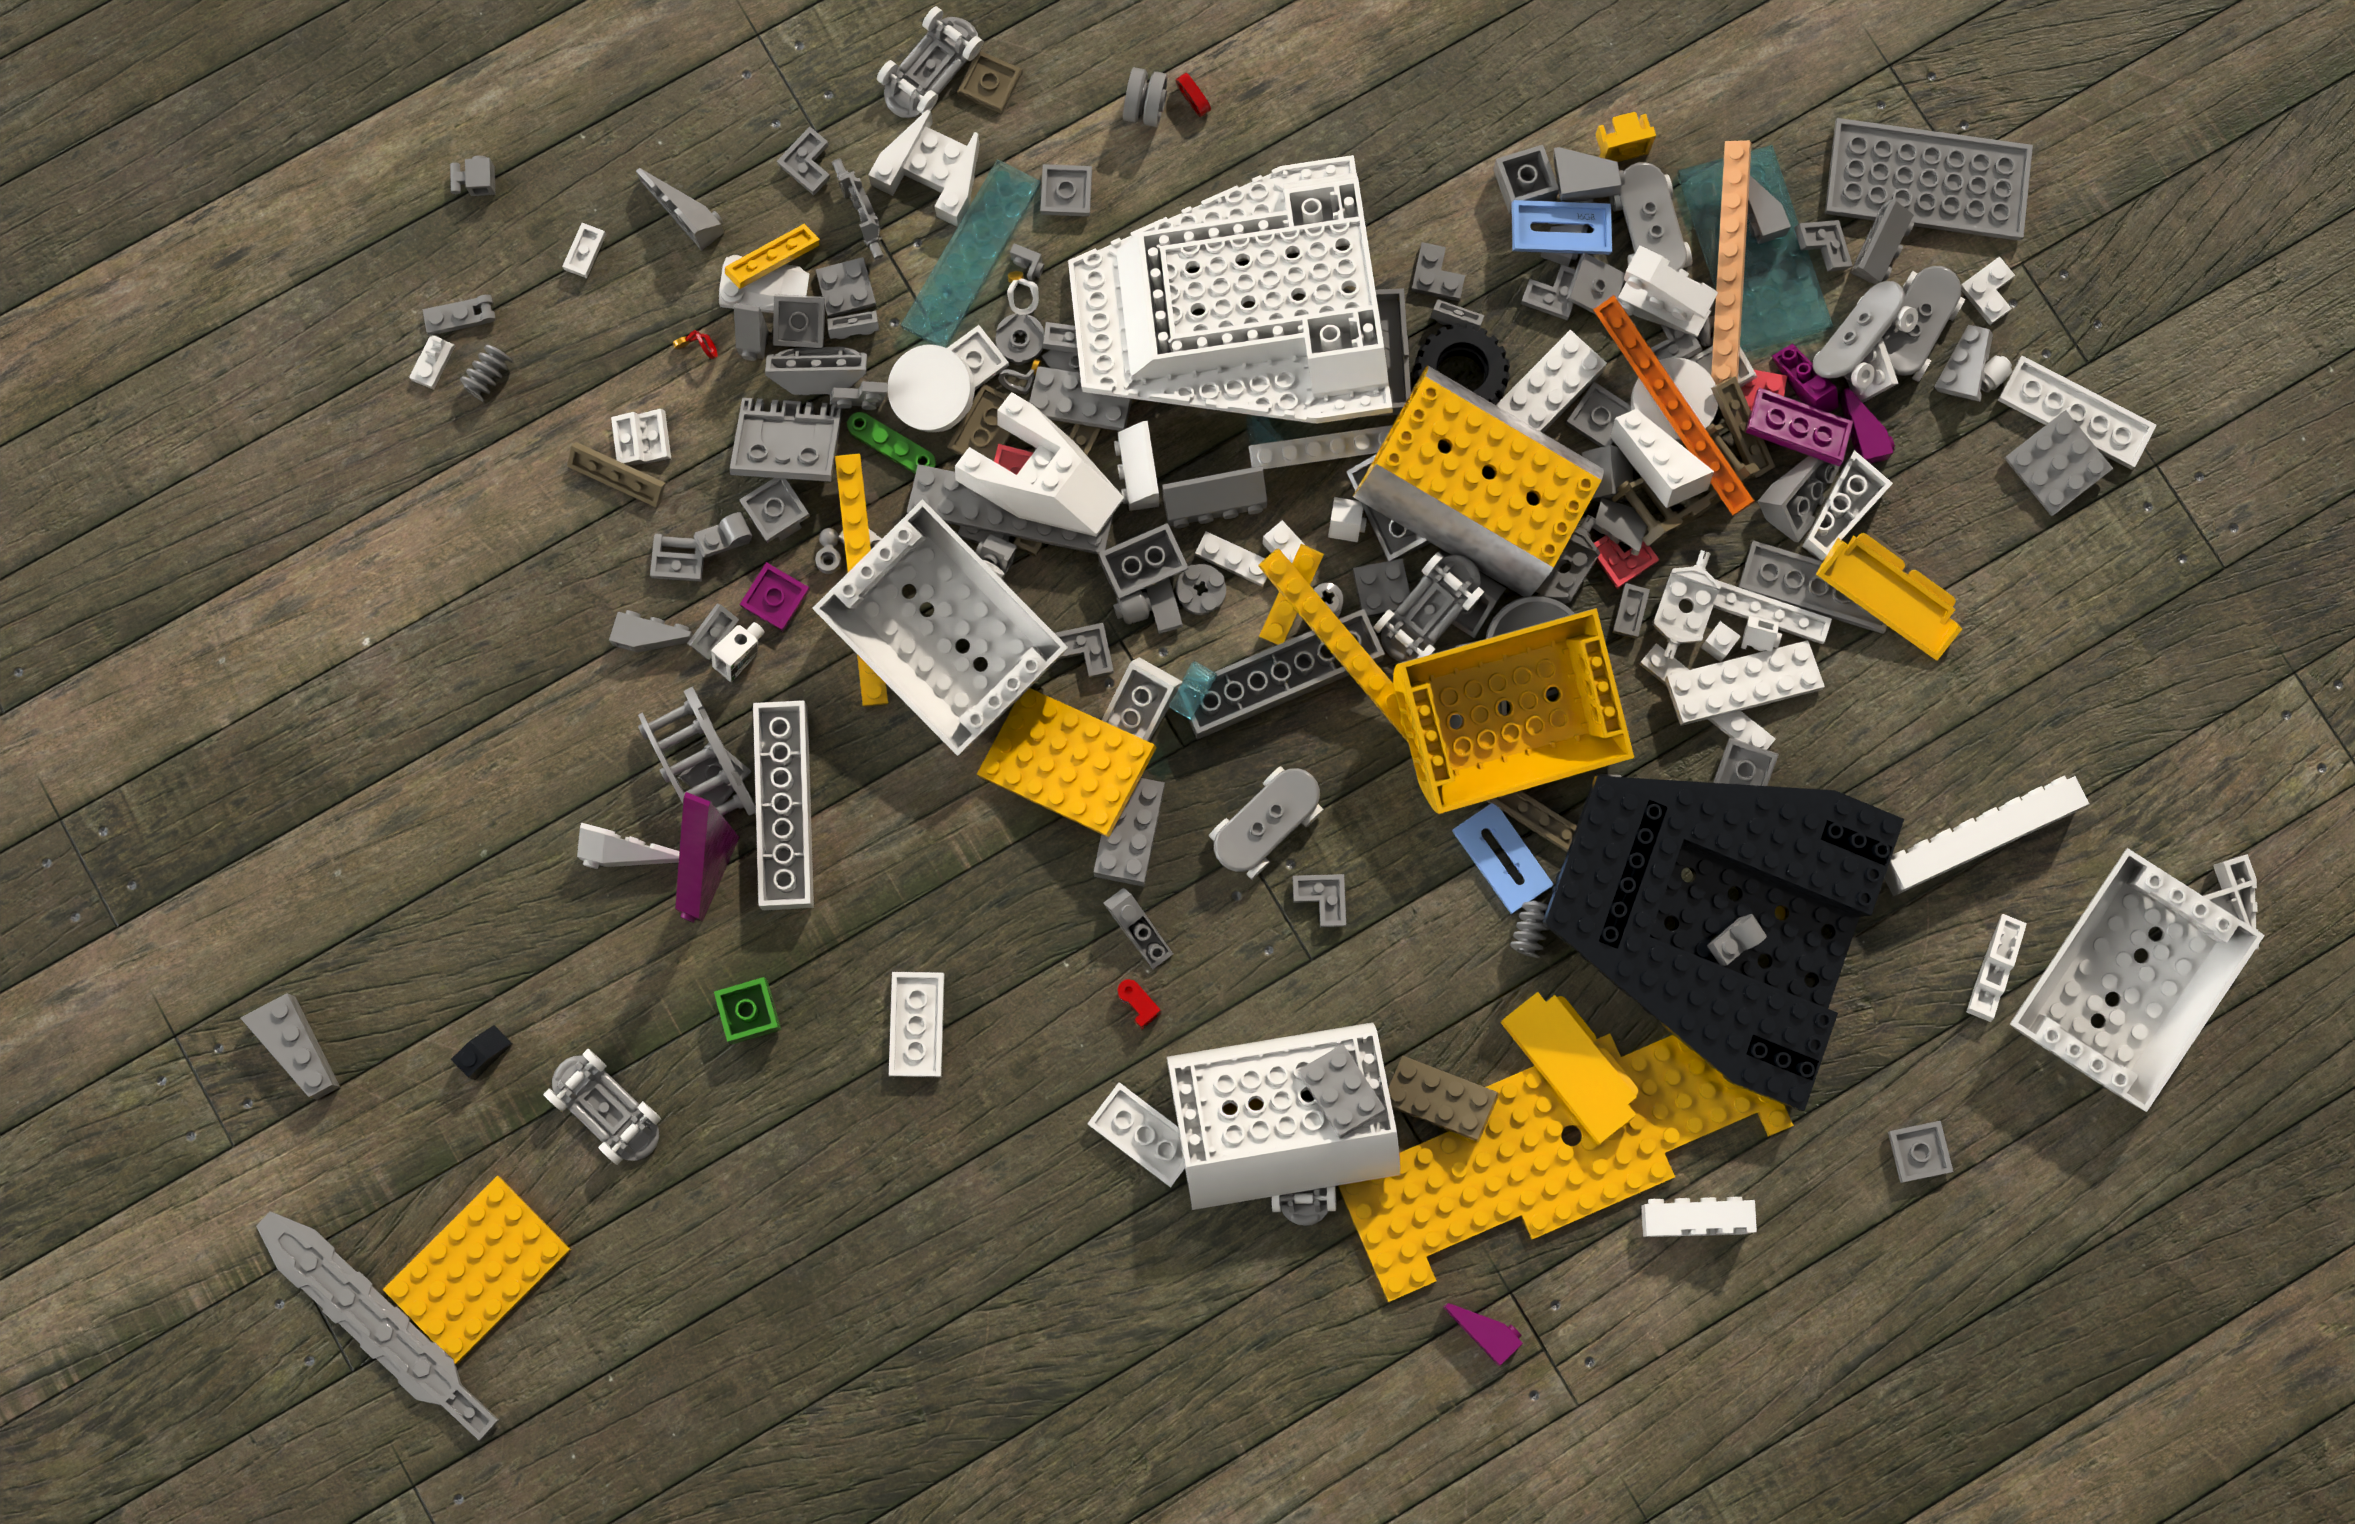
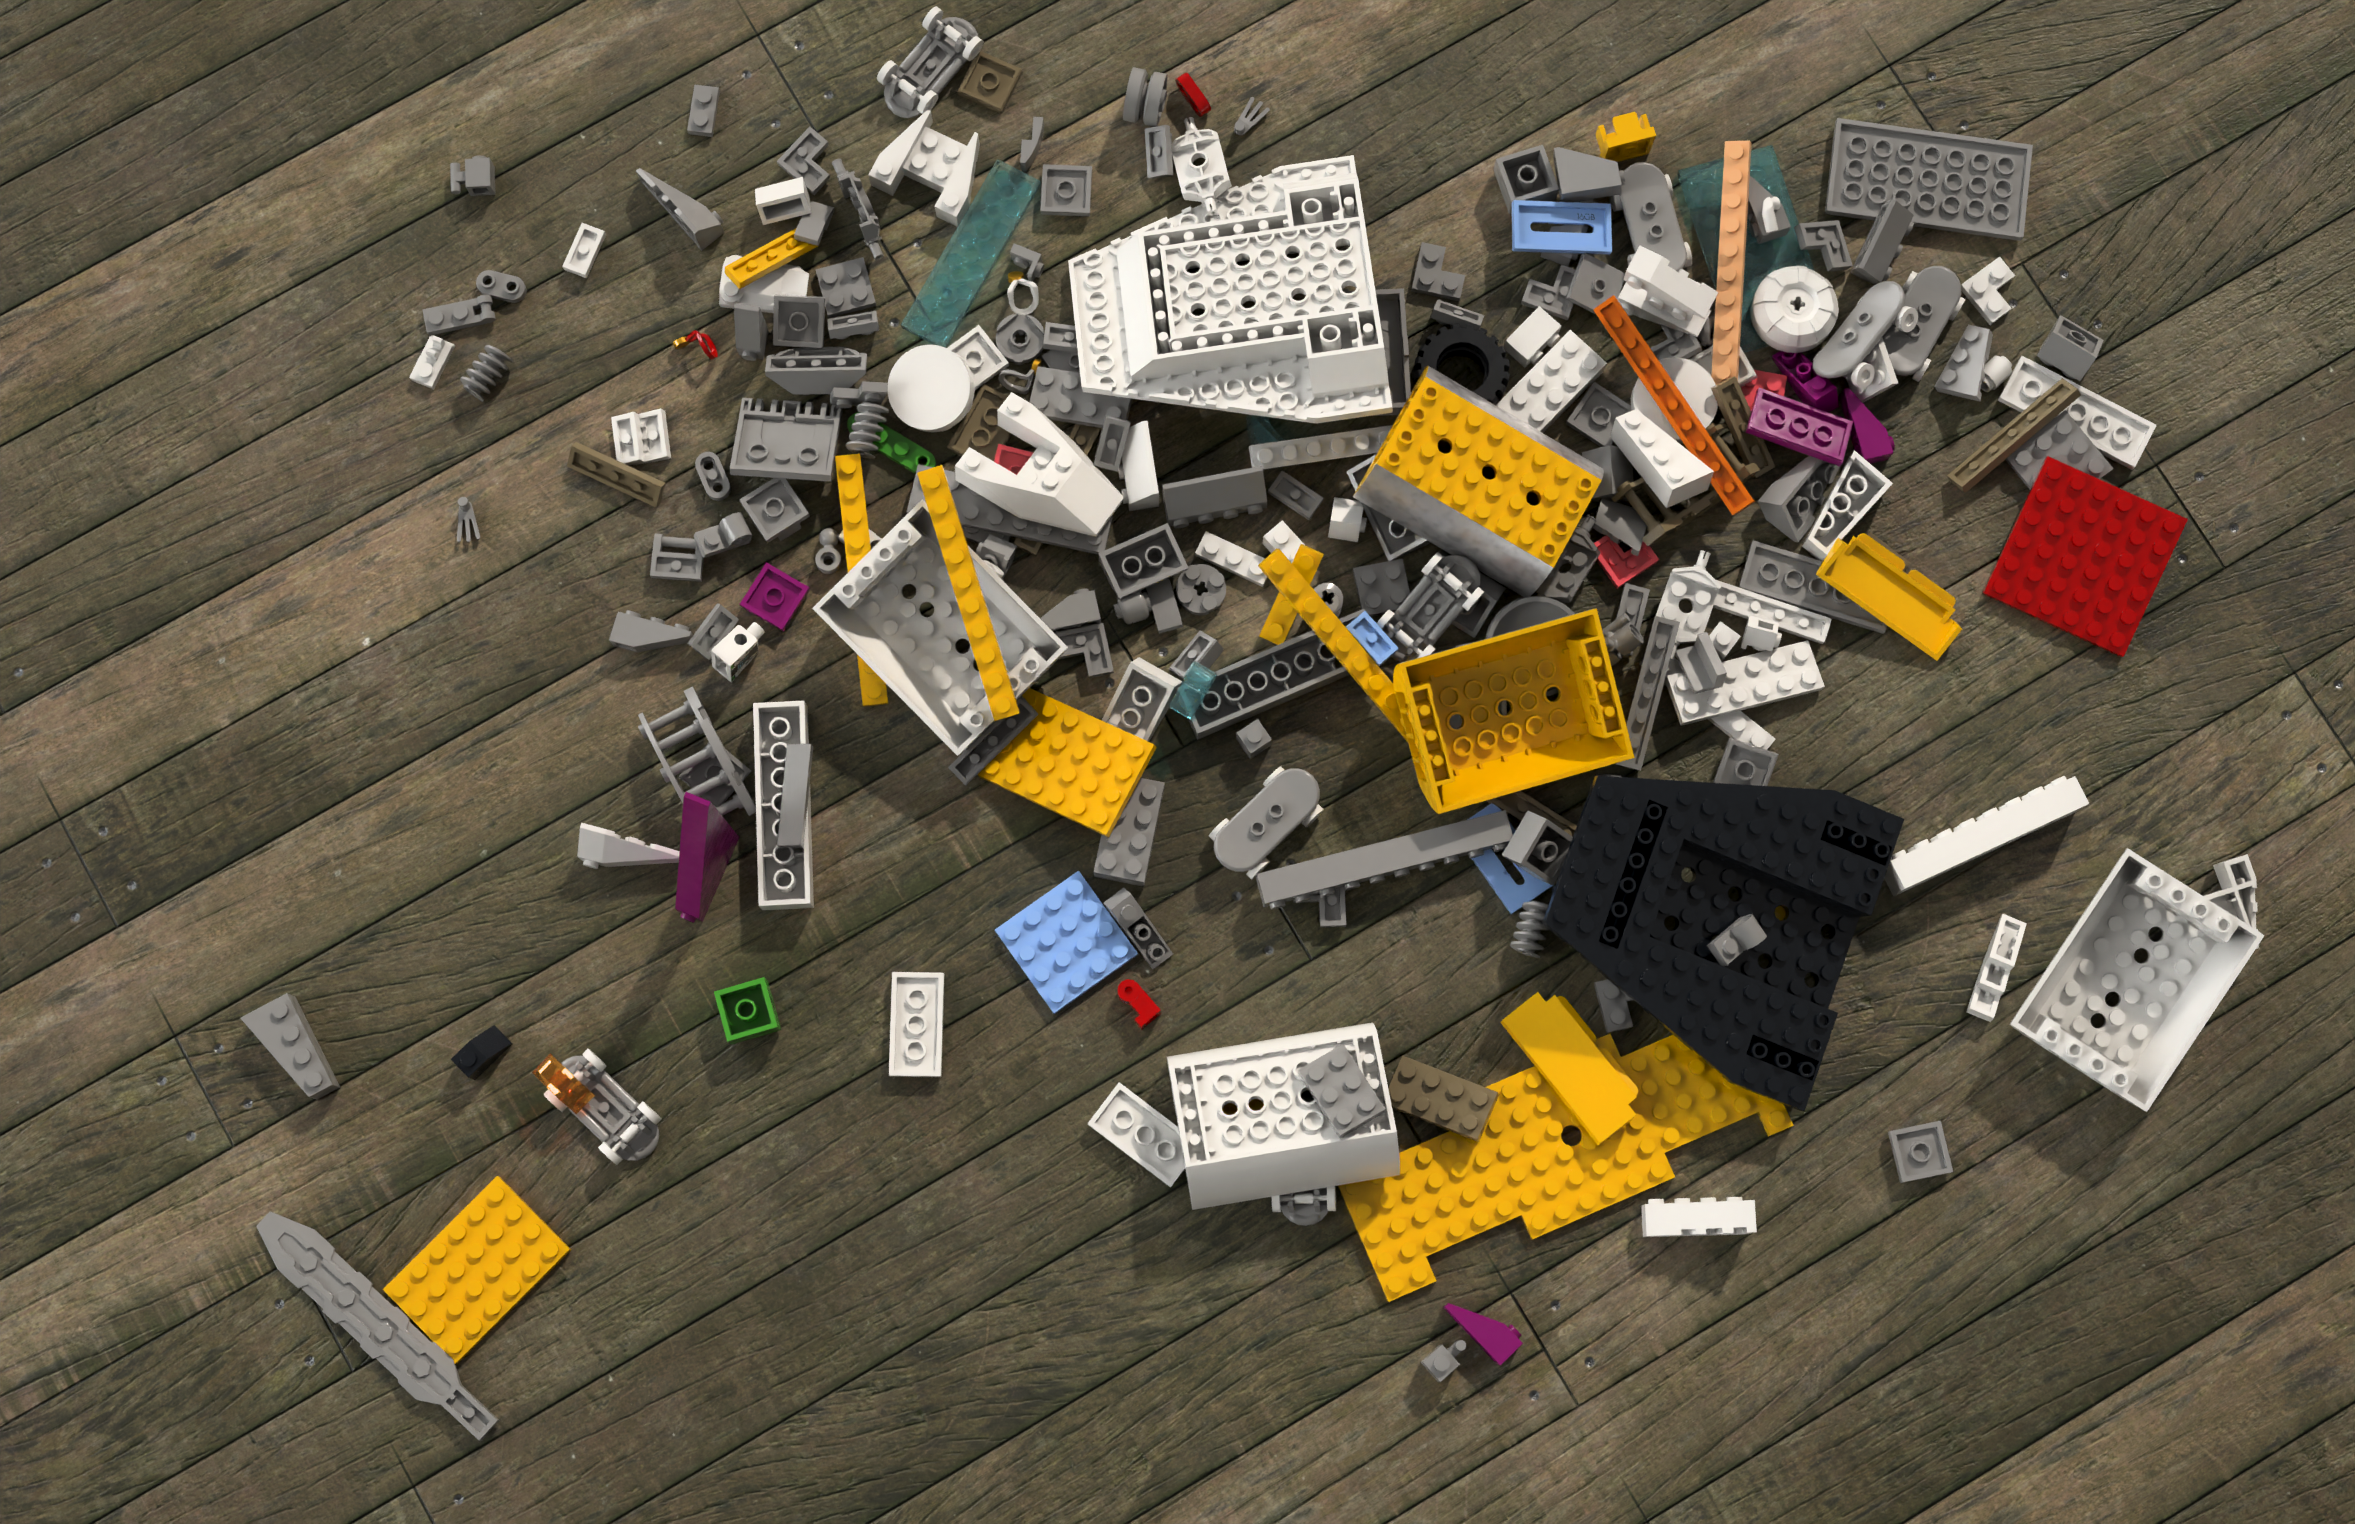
(466, 513): none -> light grey piece
(500, 284): none -> light grey plate
(563, 1083): none -> clear orange slope
(703, 110): none -> light grey plate
(713, 477): none -> light grey plate
(782, 201): none -> white brick
(795, 795): none -> light grey slope
(813, 225): none -> light grey slope
(865, 429): none -> light grey piece
(968, 593): none -> yellow plate
(992, 742): none -> light grey slope
(1030, 148): none -> light grey slope
(1066, 942): none -> light blue plate
(1074, 612): none -> light grey slope
(1111, 443): none -> light grey hinge
(1158, 151): none -> light grey hinge
(1201, 649): none -> light grey slope
(1205, 181): none -> white plate
(1245, 124): none -> light grey piece
(1253, 739): none -> light grey brick
(1295, 495): none -> light grey plate
(1372, 638): none -> light blue plate
(1384, 859): none -> light grey brick
(1442, 1360): none -> light grey brick
(1532, 337): none -> white brick
(1538, 847): none -> light grey brick
(1613, 1006): none -> light grey plate
(1622, 641): none -> light grey pin
(1649, 688): none -> light grey plate
(1702, 665): none -> light grey panel
(1768, 213): none -> white arm
(1794, 309): none -> white piece
(2014, 435): none -> dark tan plate
(2070, 348): none -> light grey slope
(2084, 556): none -> red plate

